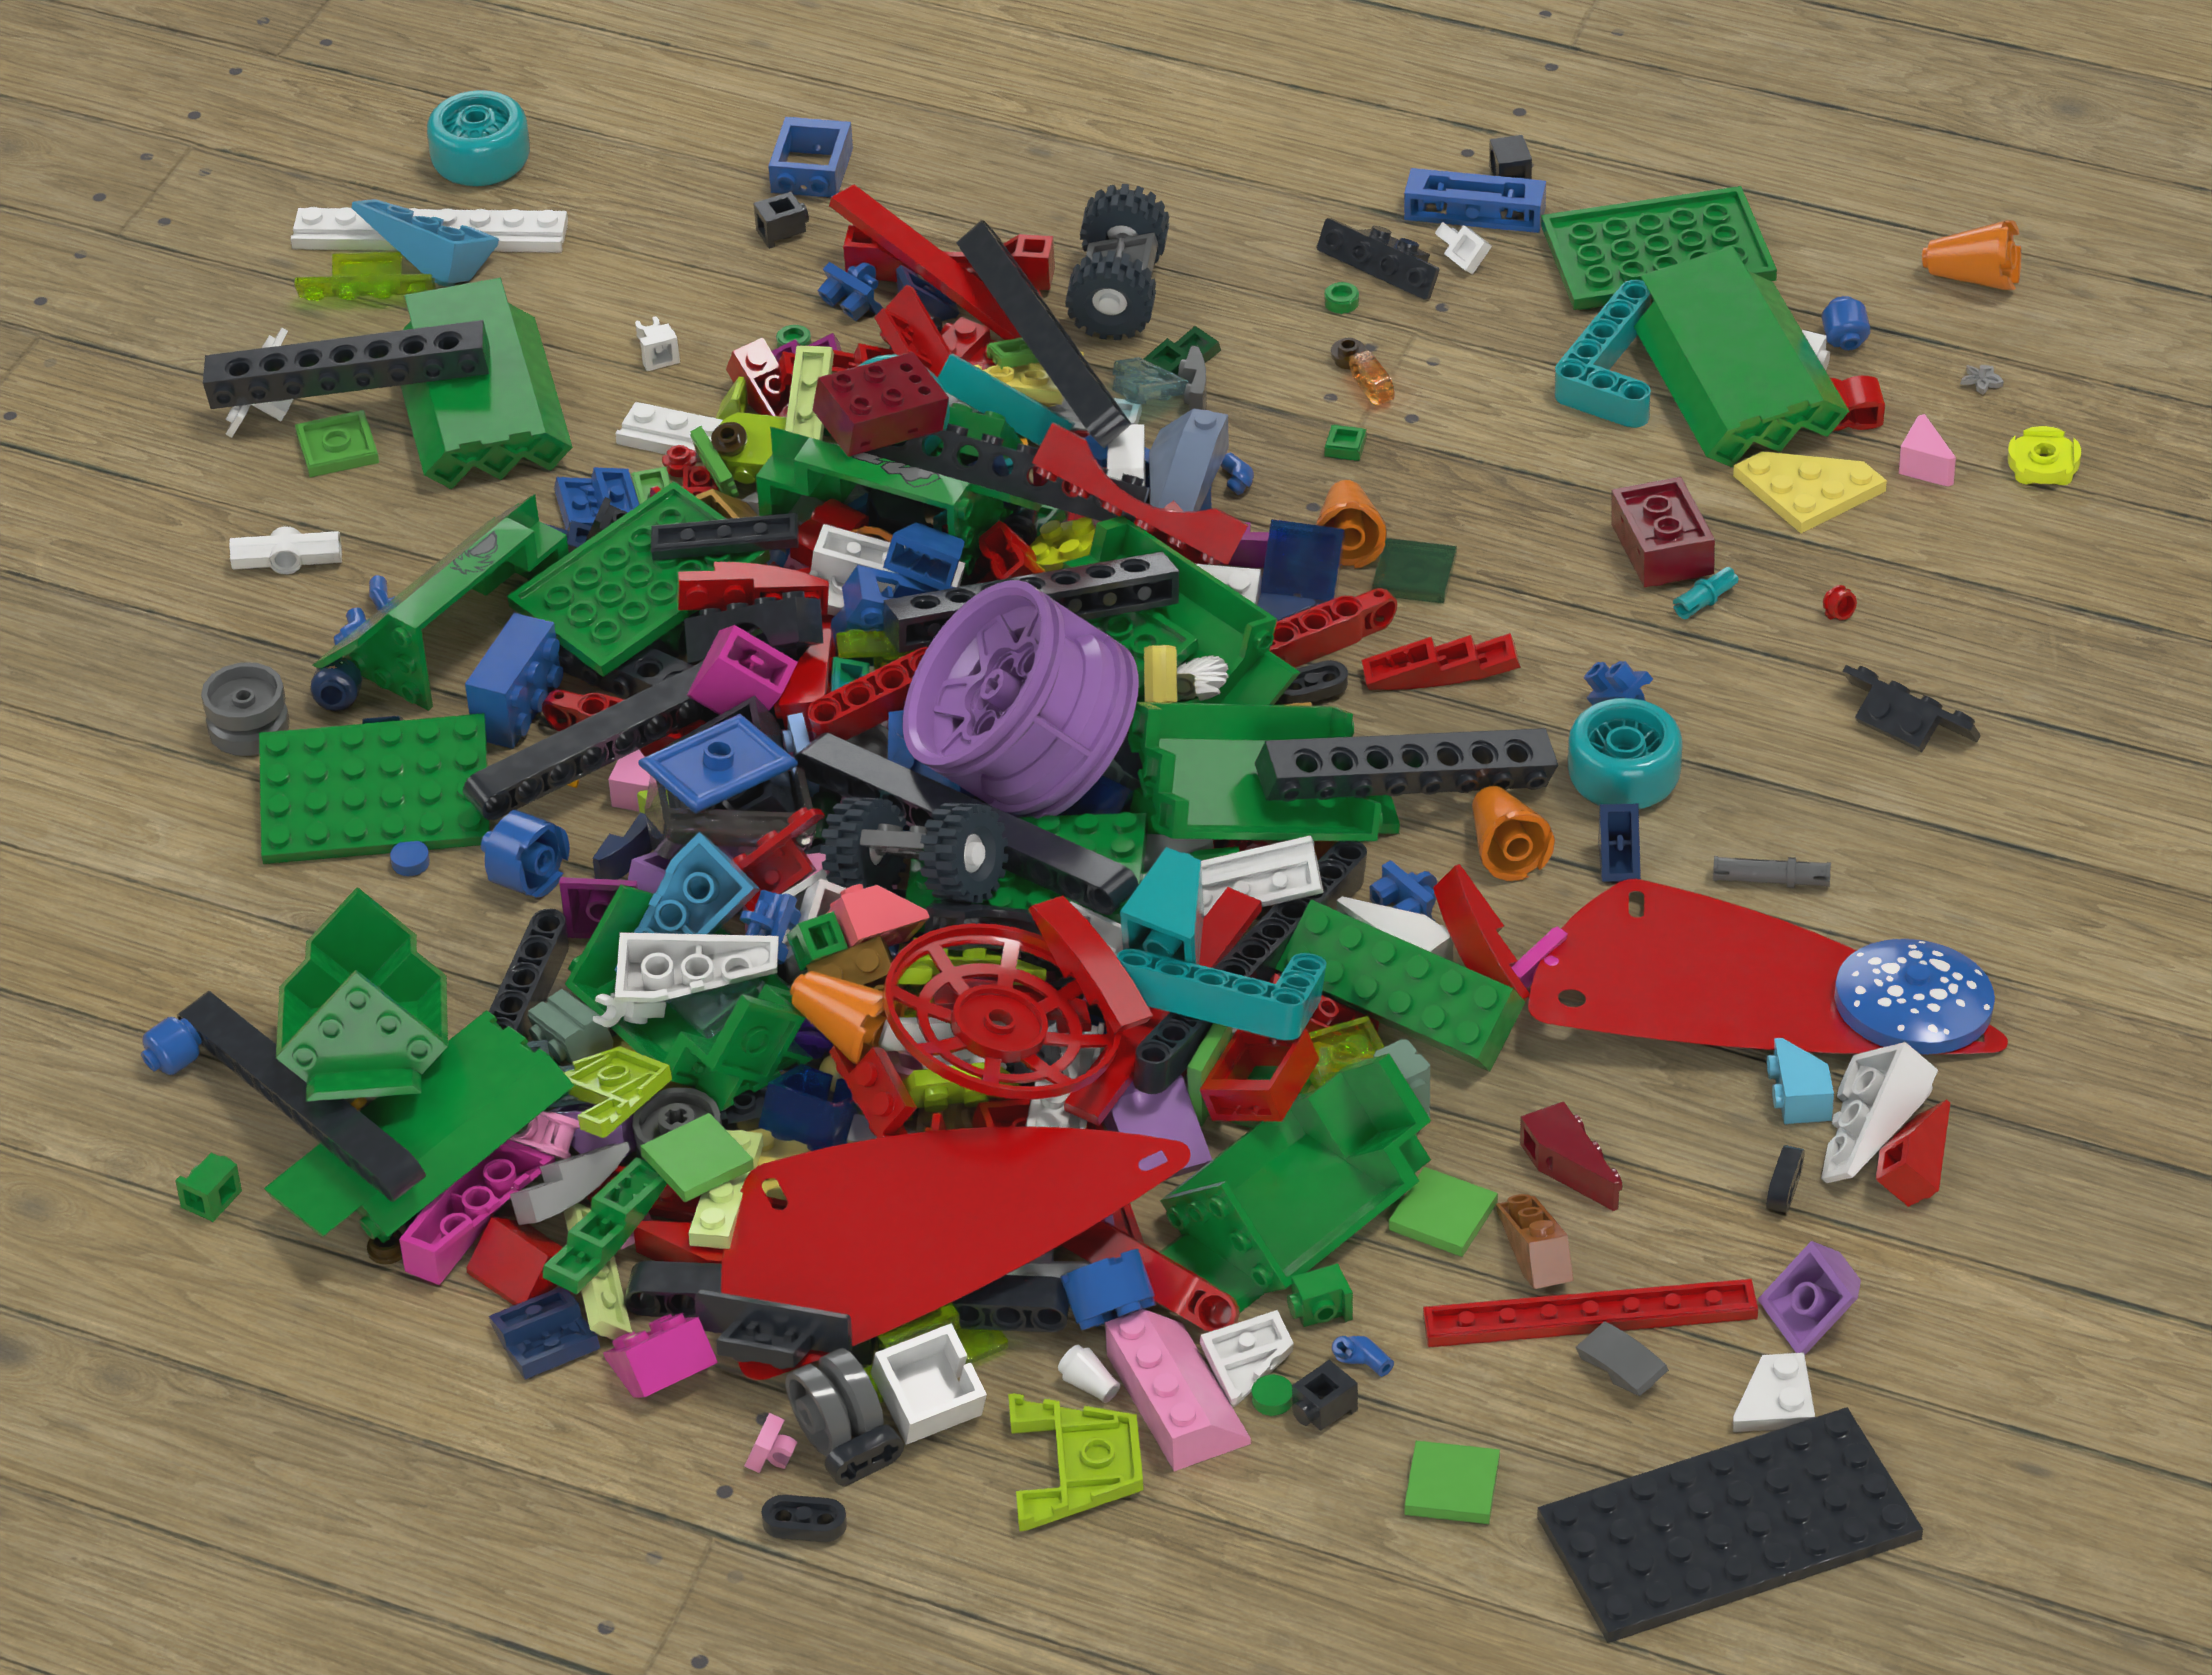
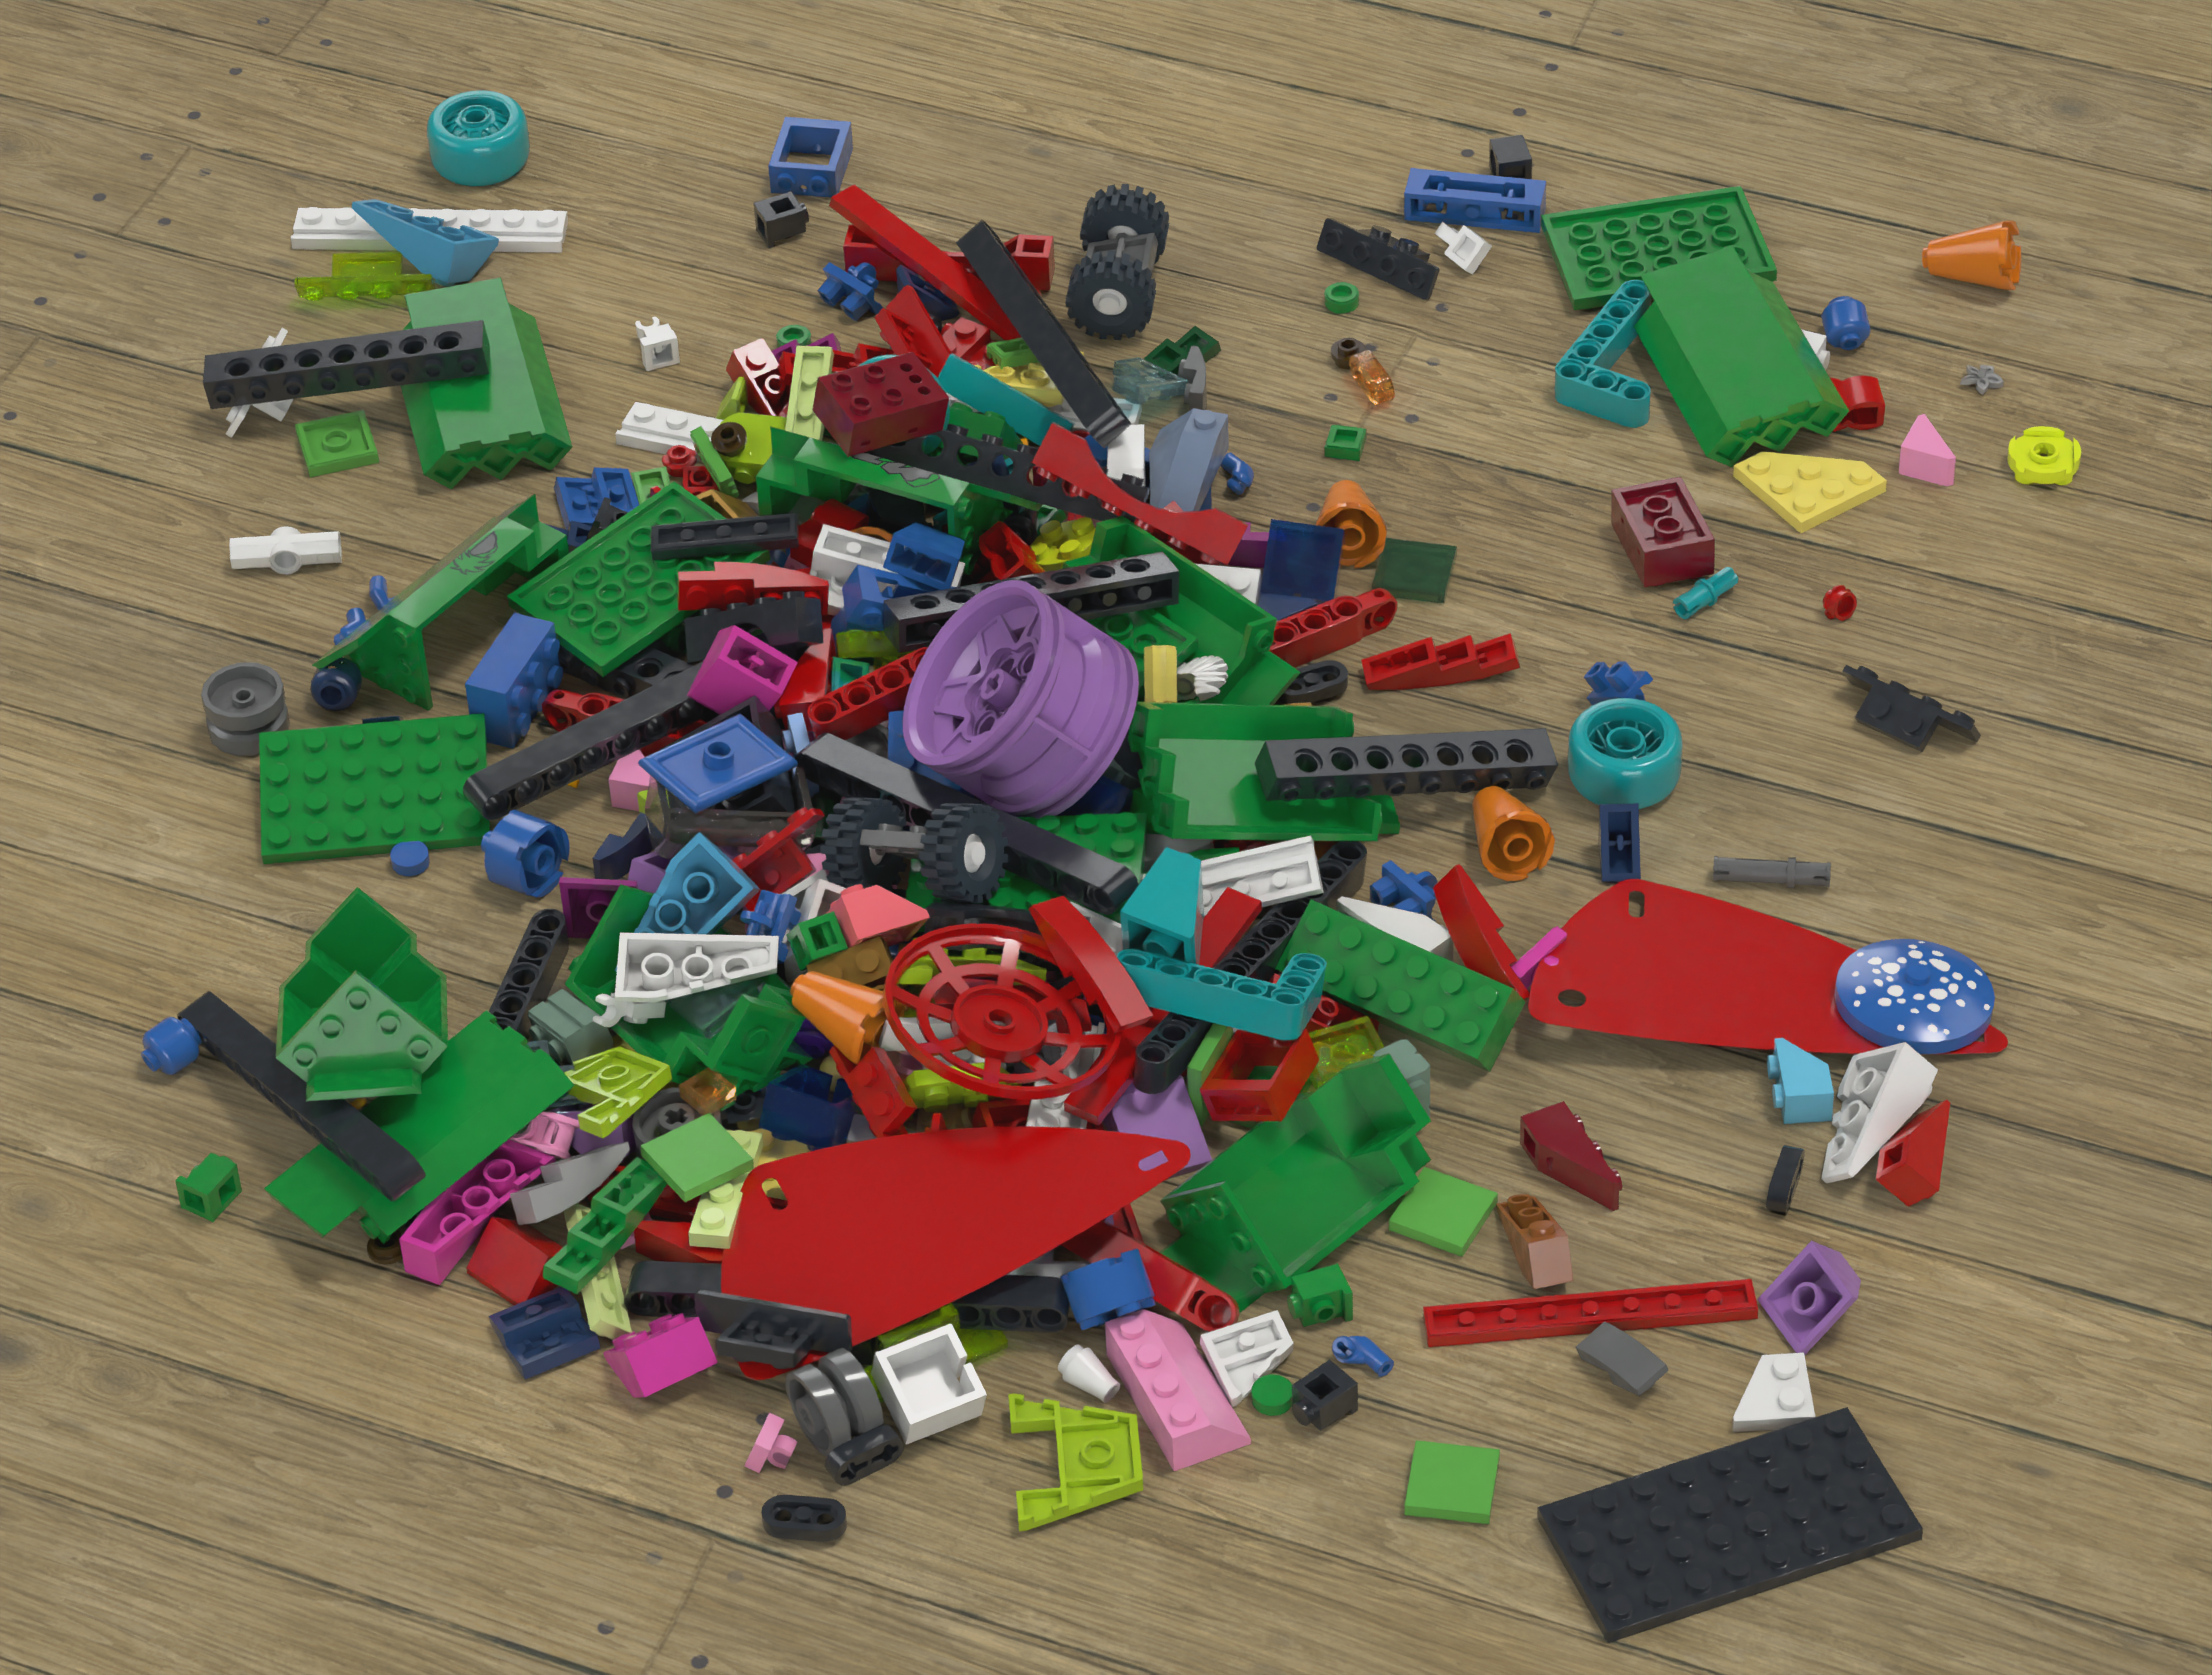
(707, 1091): none -> clear orange plate

